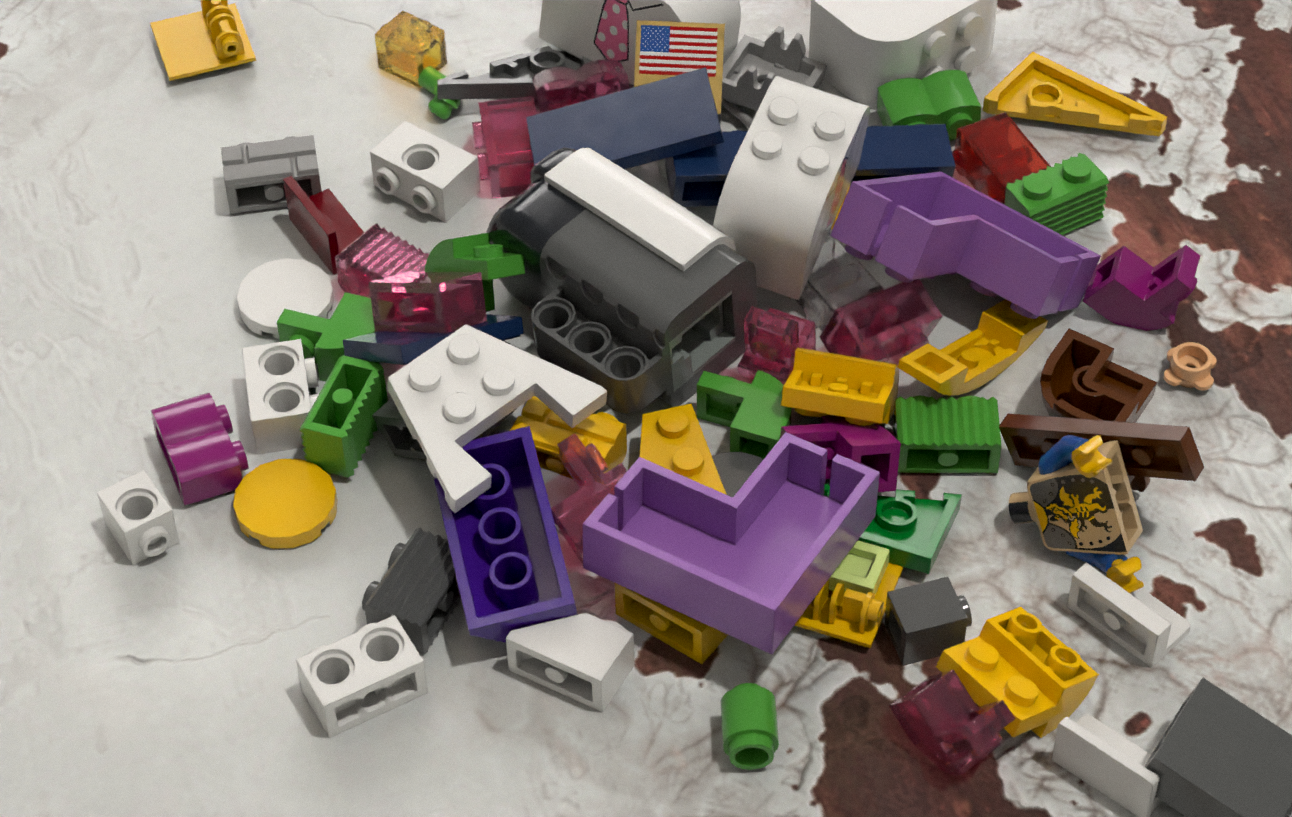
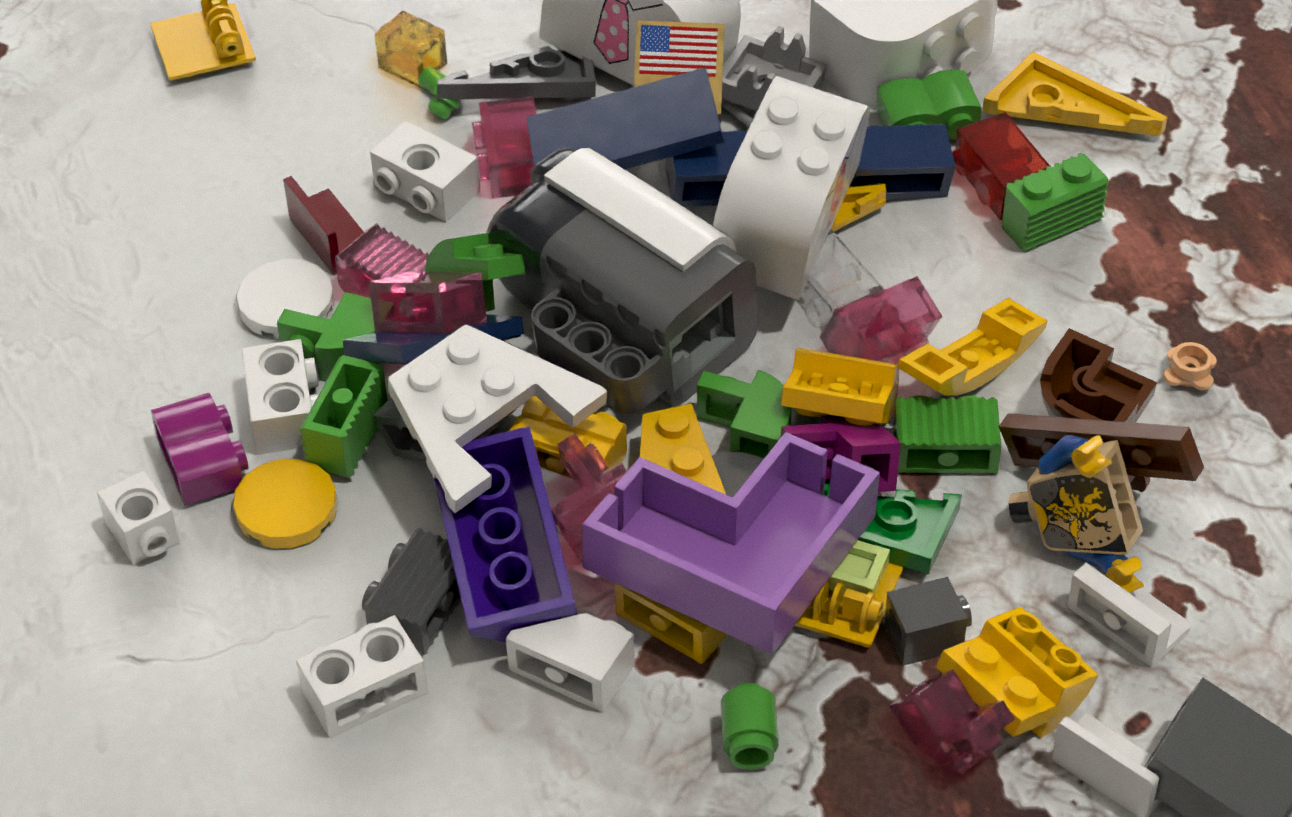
(257, 172): light grey brick -> none
(566, 86): clear pink brick -> none
(772, 342): clear pink brick -> none
(942, 227): medium lavender piece -> none
(1142, 295): magenta brick -> none

